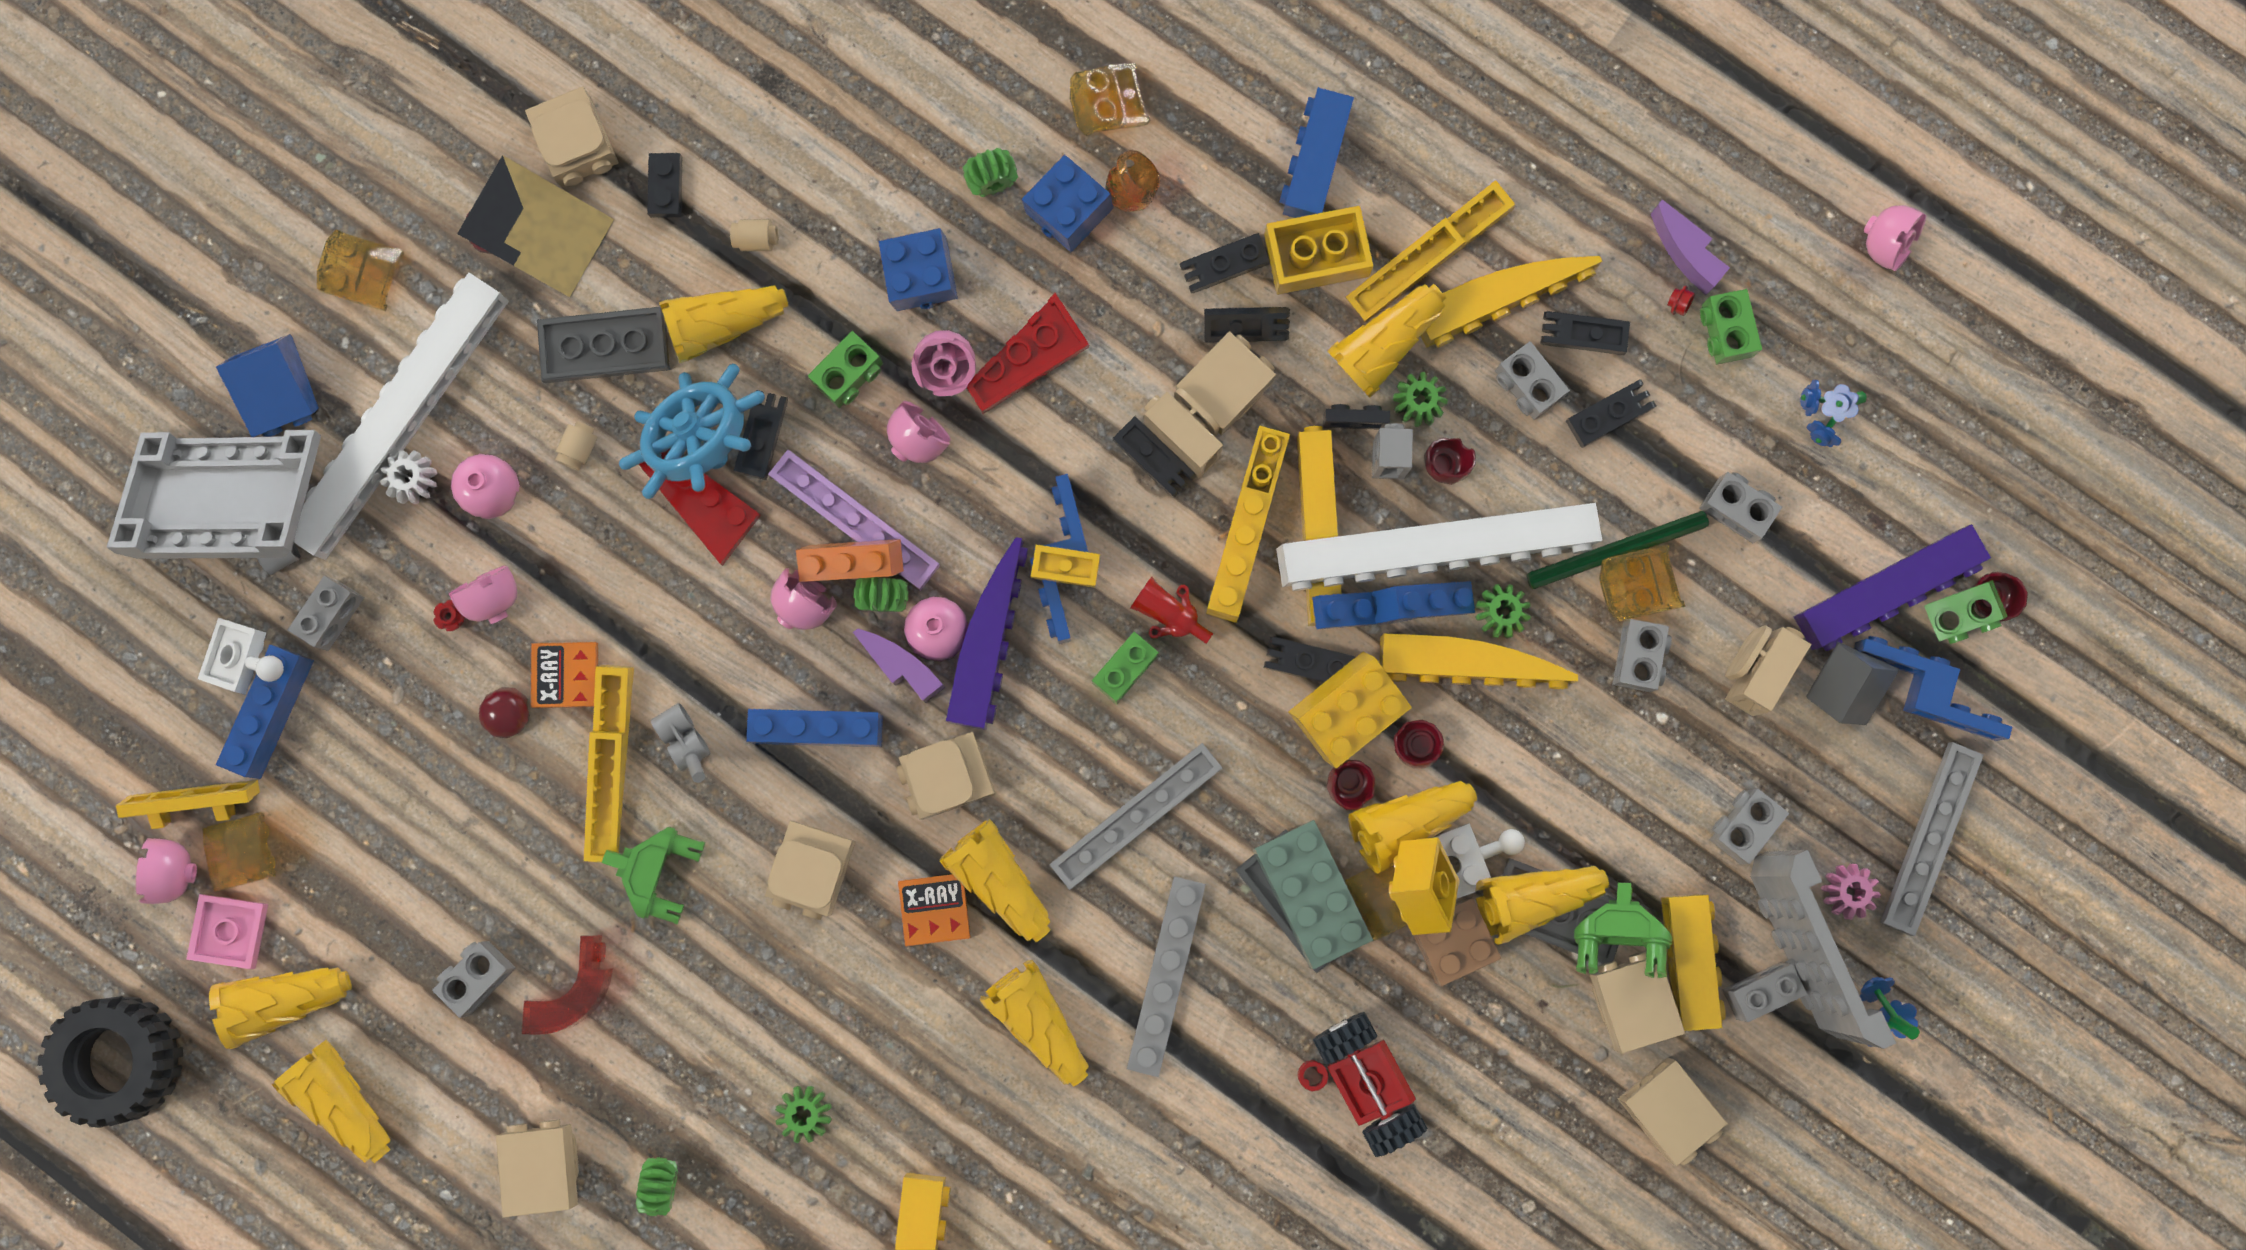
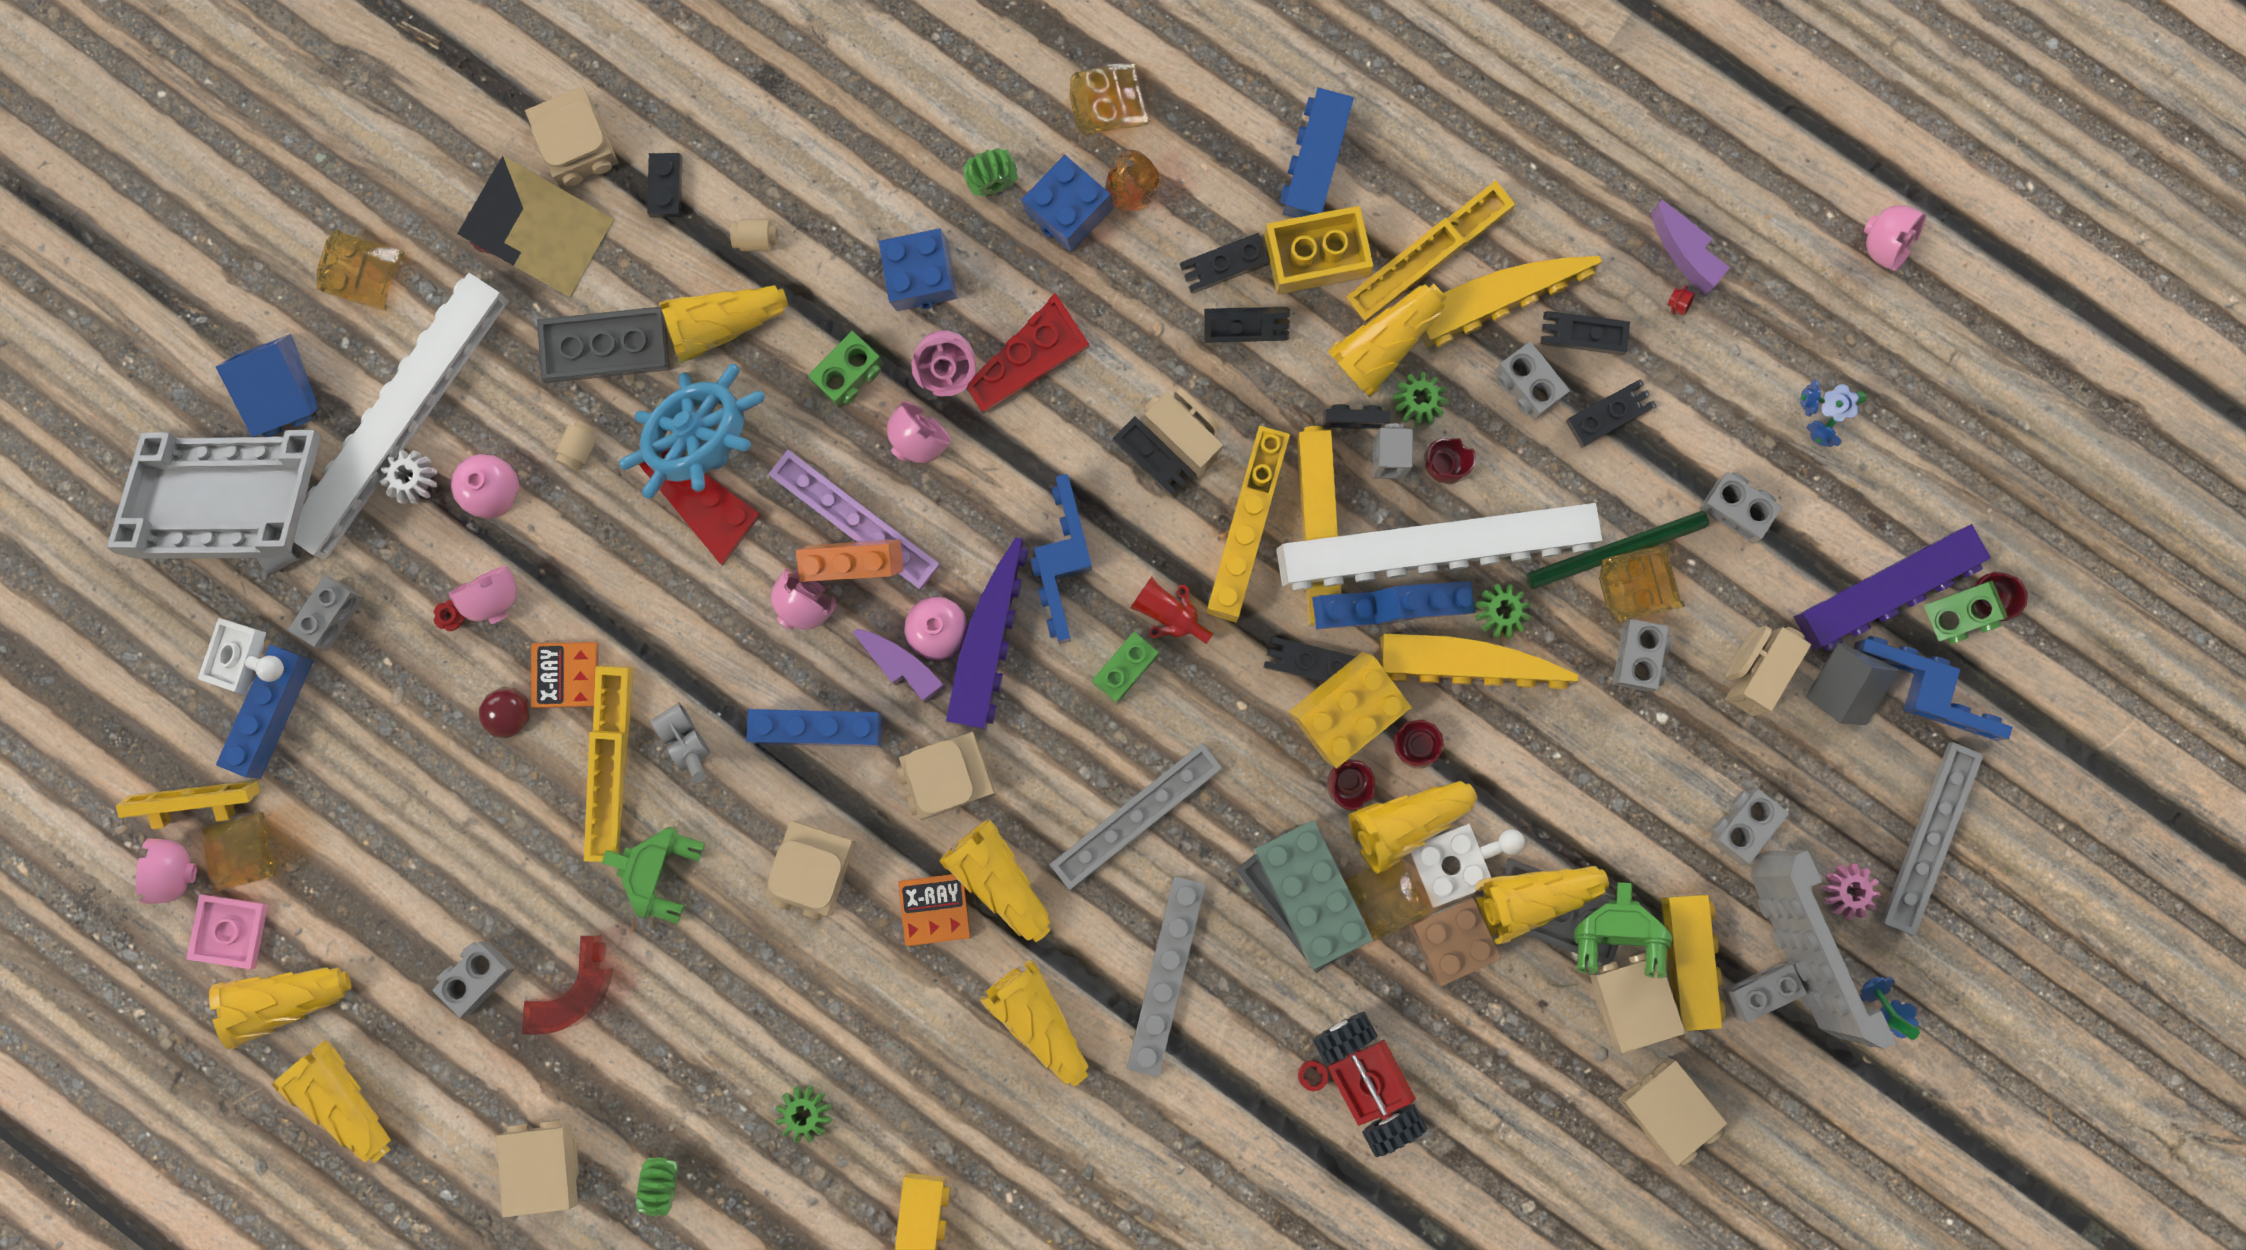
(69, 1071): black tyre -> none
(762, 432): black hinge -> none
(881, 594): bright green gear -> none
(1065, 566): yellow plate -> none
(1229, 380): tan brick -> none
(1424, 886): yellow brick -> none
(1740, 327): bright green brick -> none

